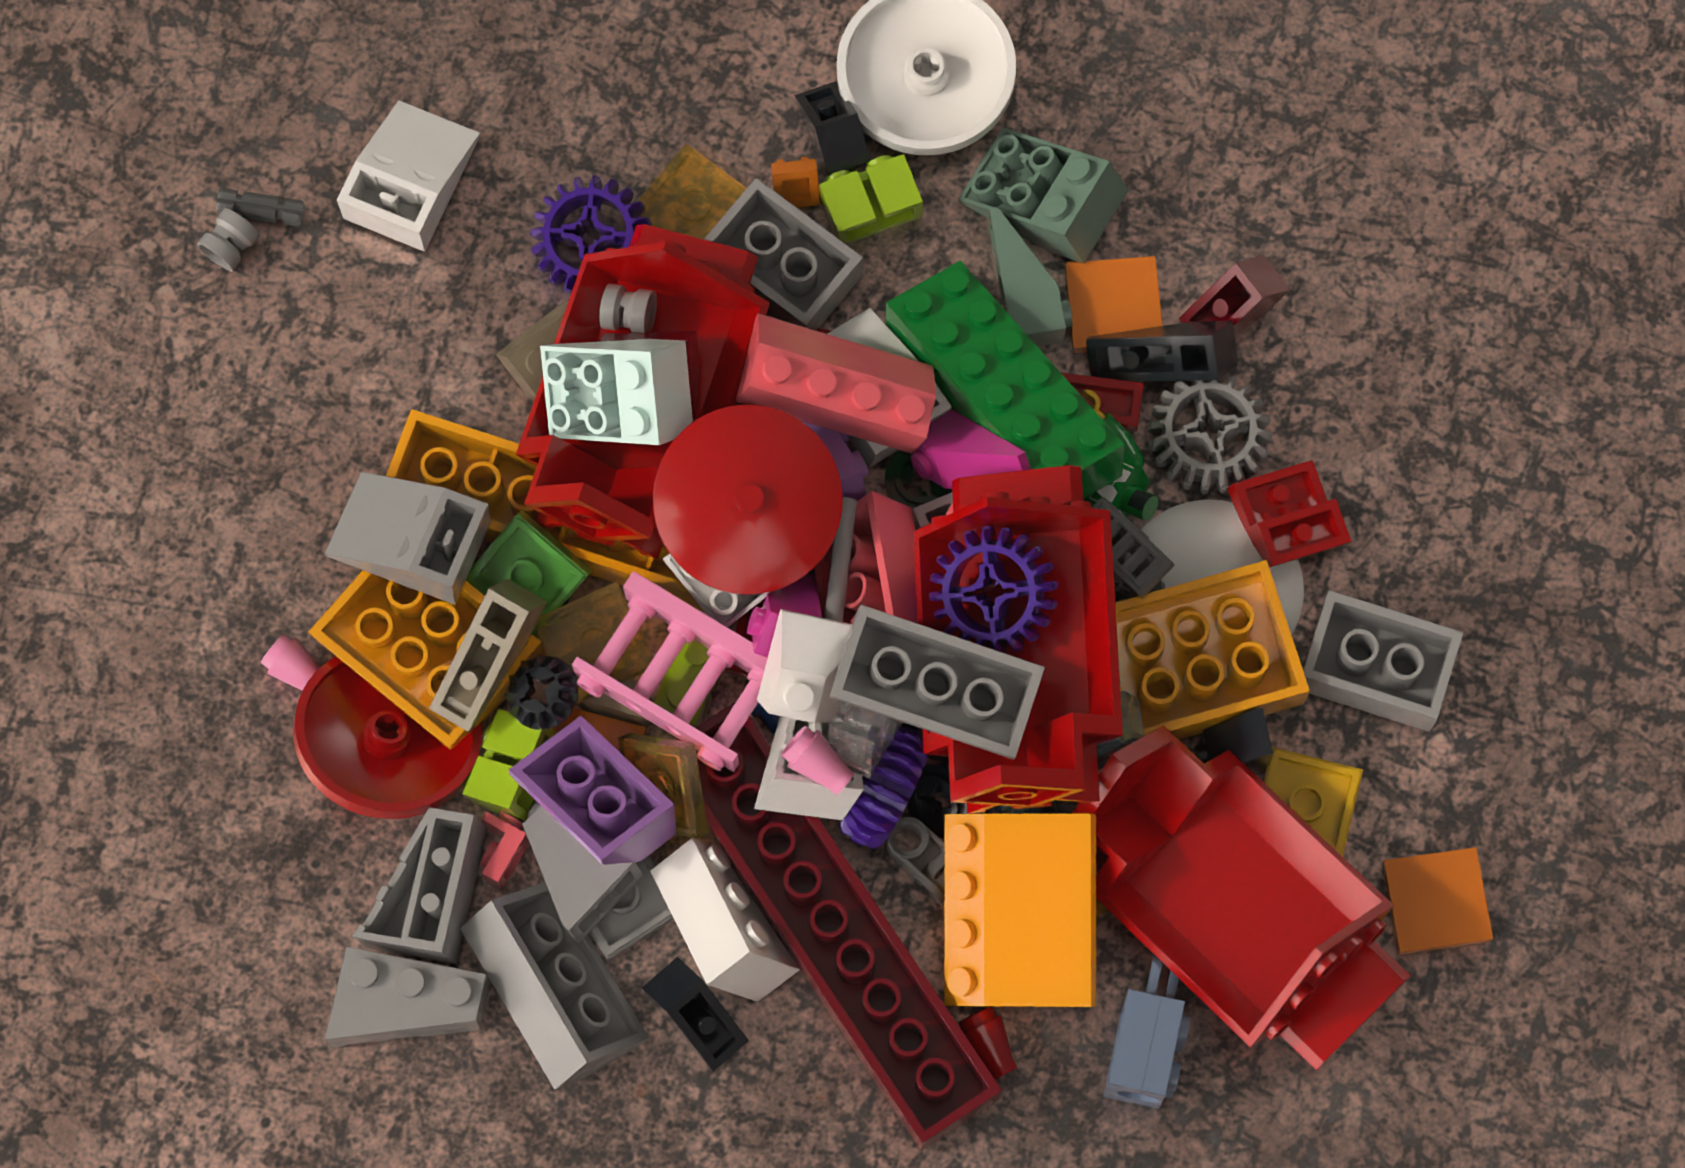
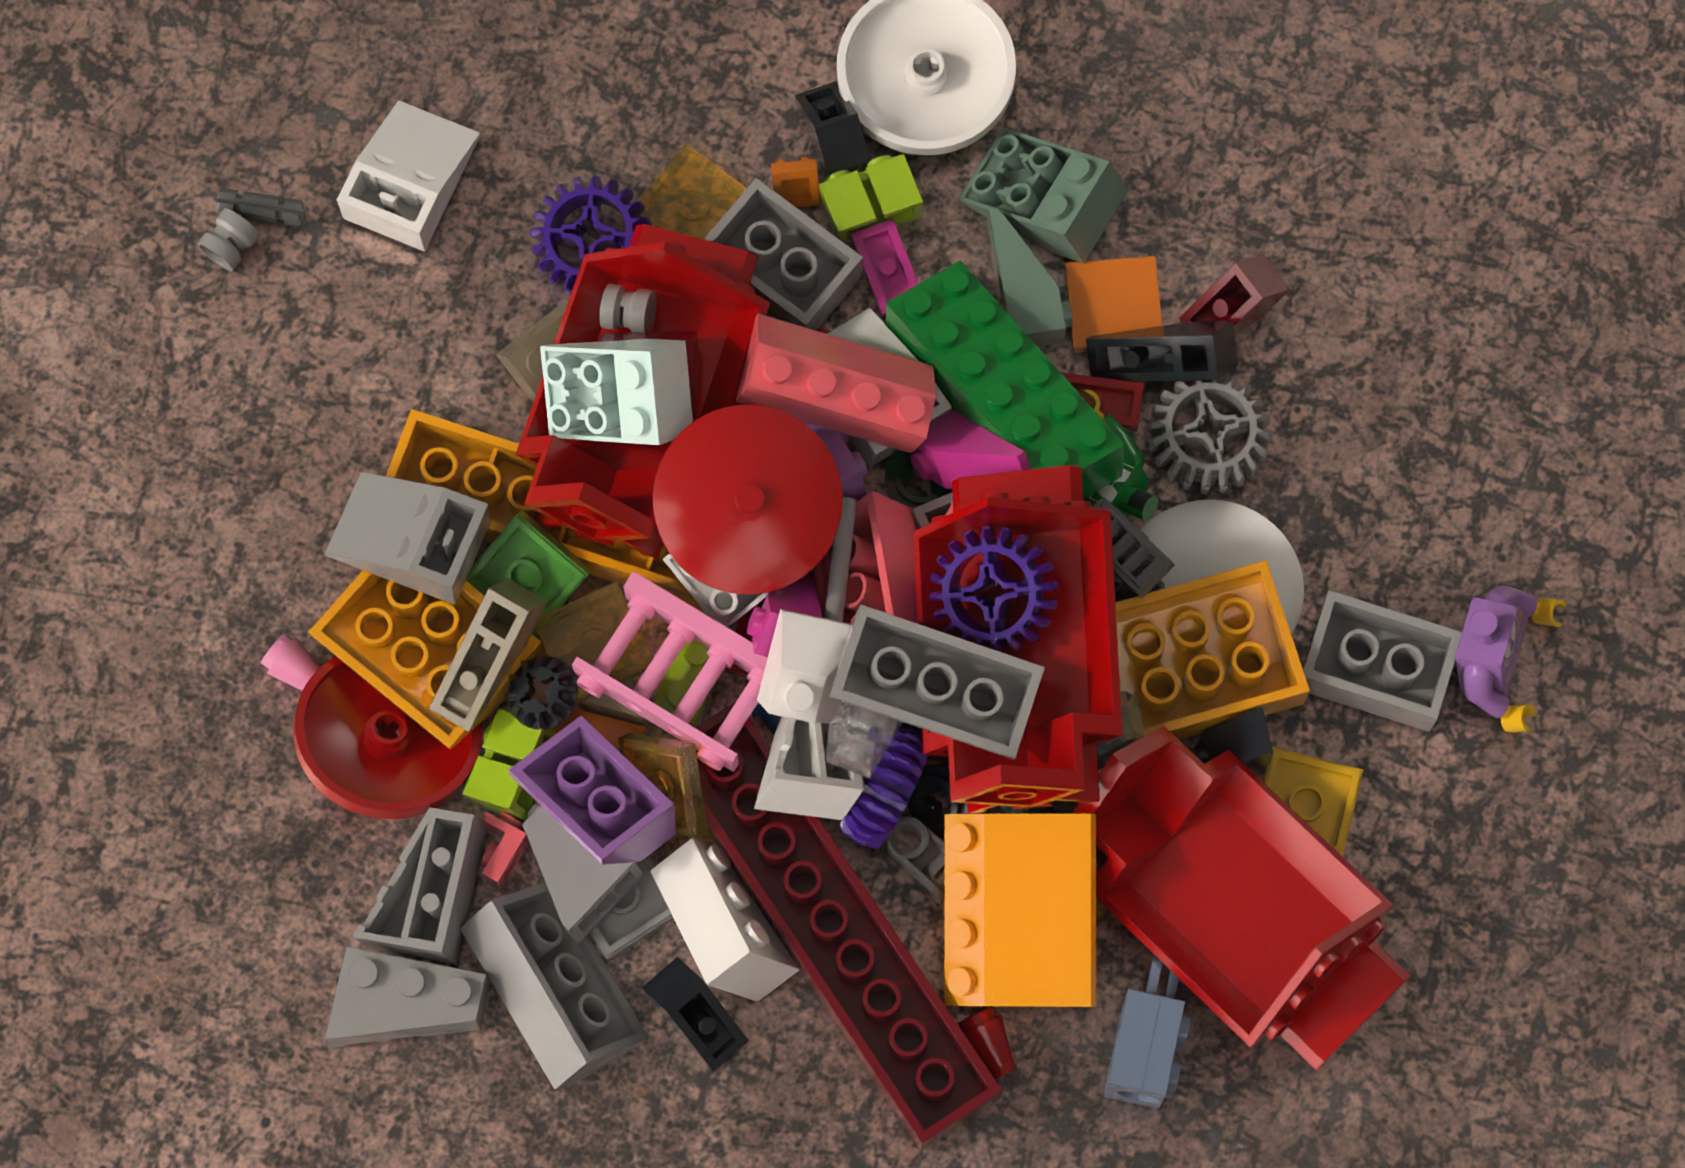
(816, 759): bright pink cone -> none
(884, 262): none -> dark pink plate
(1288, 514): red slope -> none
(1437, 901): orange tile -> none
(1492, 647): none -> medium lavender torso

